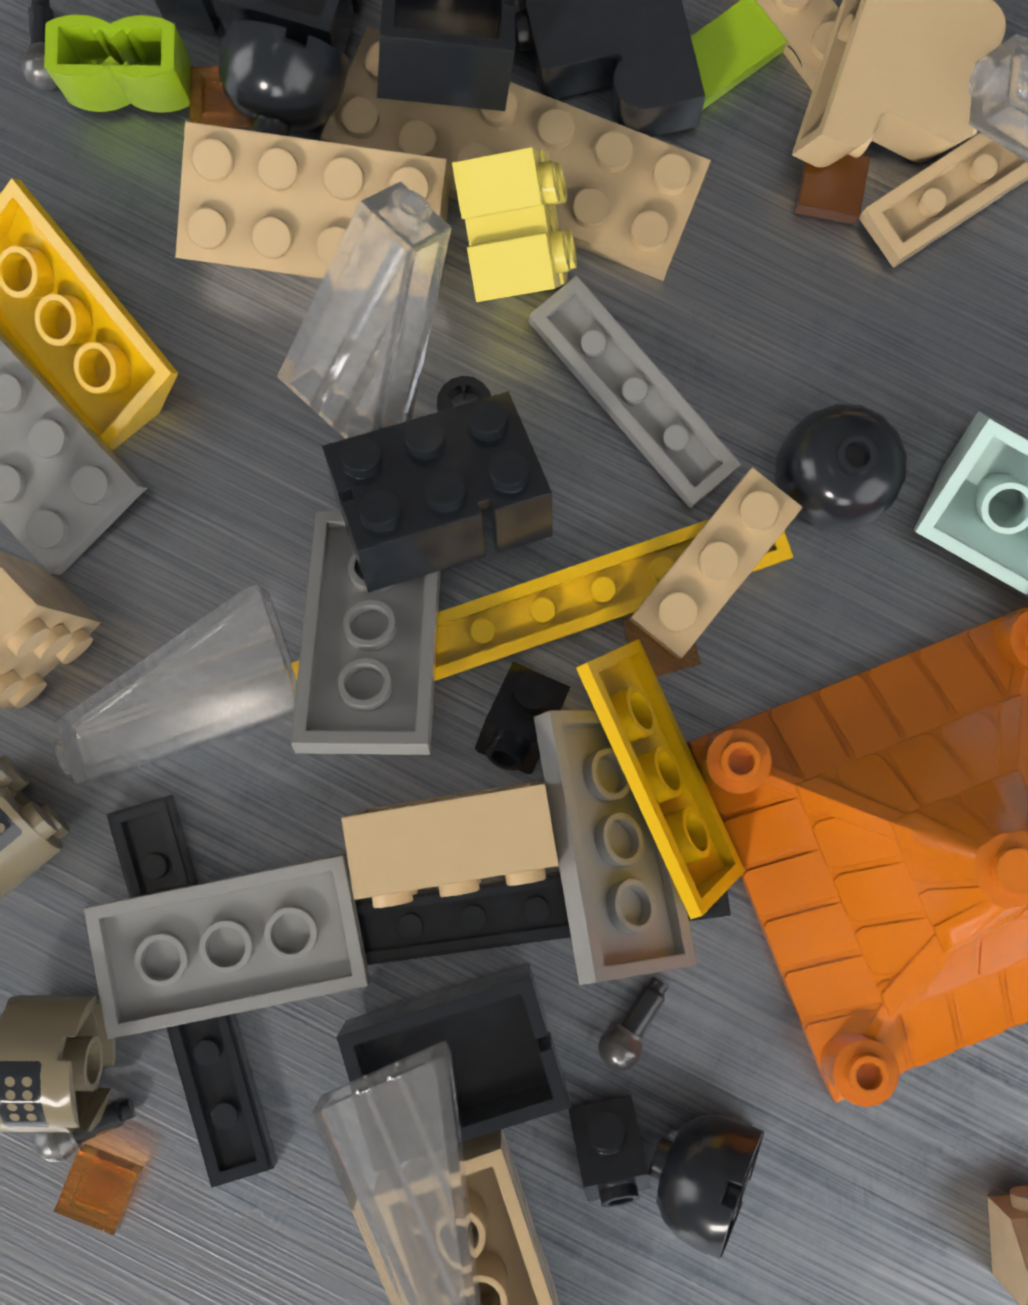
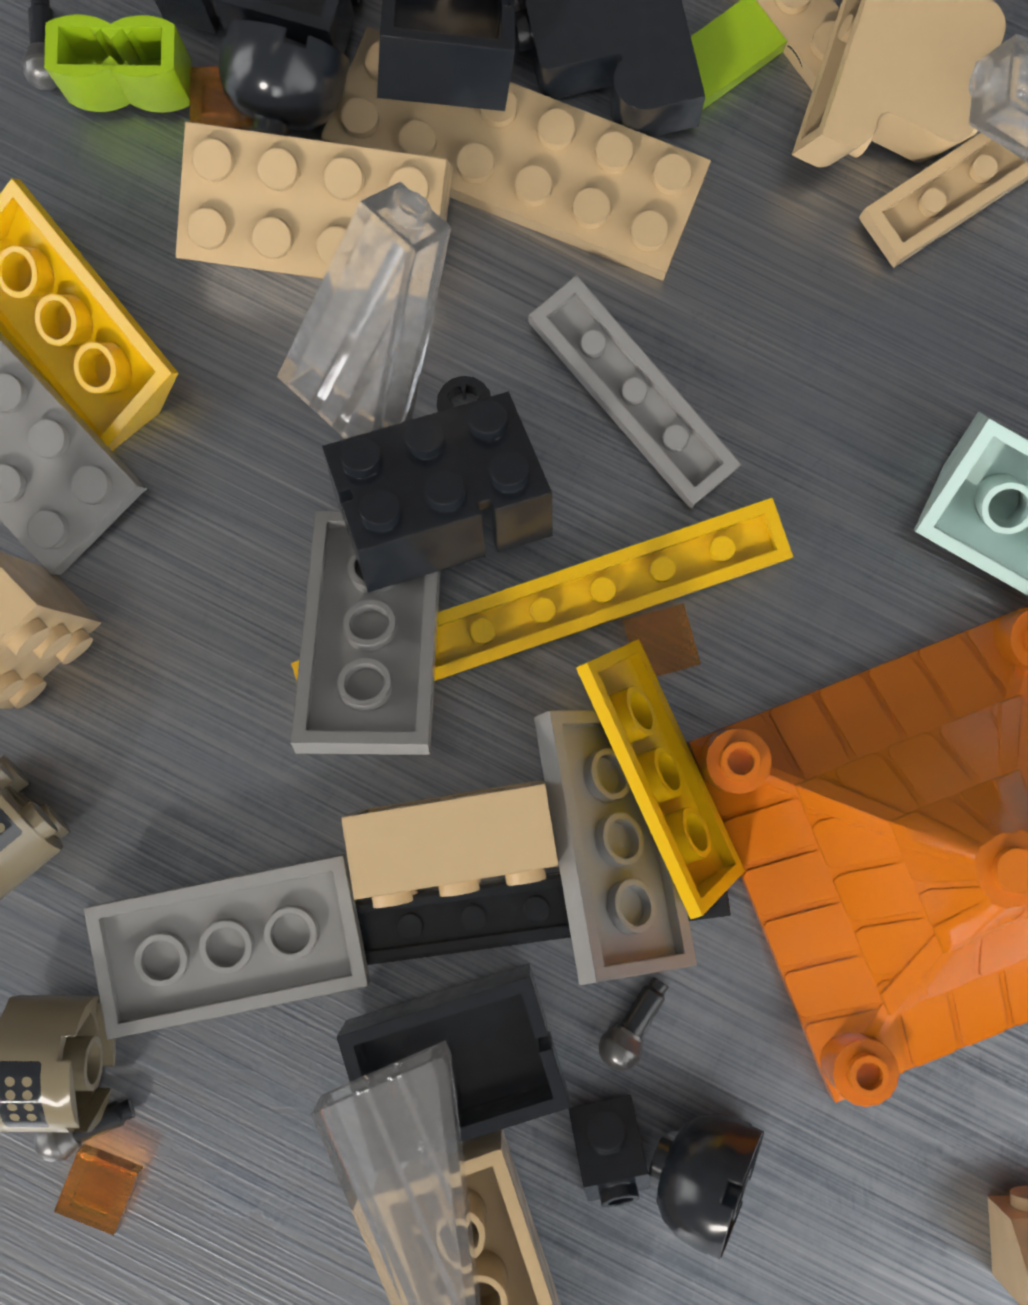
(193, 690): clear slope -> none
(206, 1051): black tile -> none
(509, 728): black bracket -> none
(514, 223): light yellow brick -> none
(715, 563): tan plate -> none
(833, 190): reddish brown tile -> none
(842, 467): black cylinder -> none

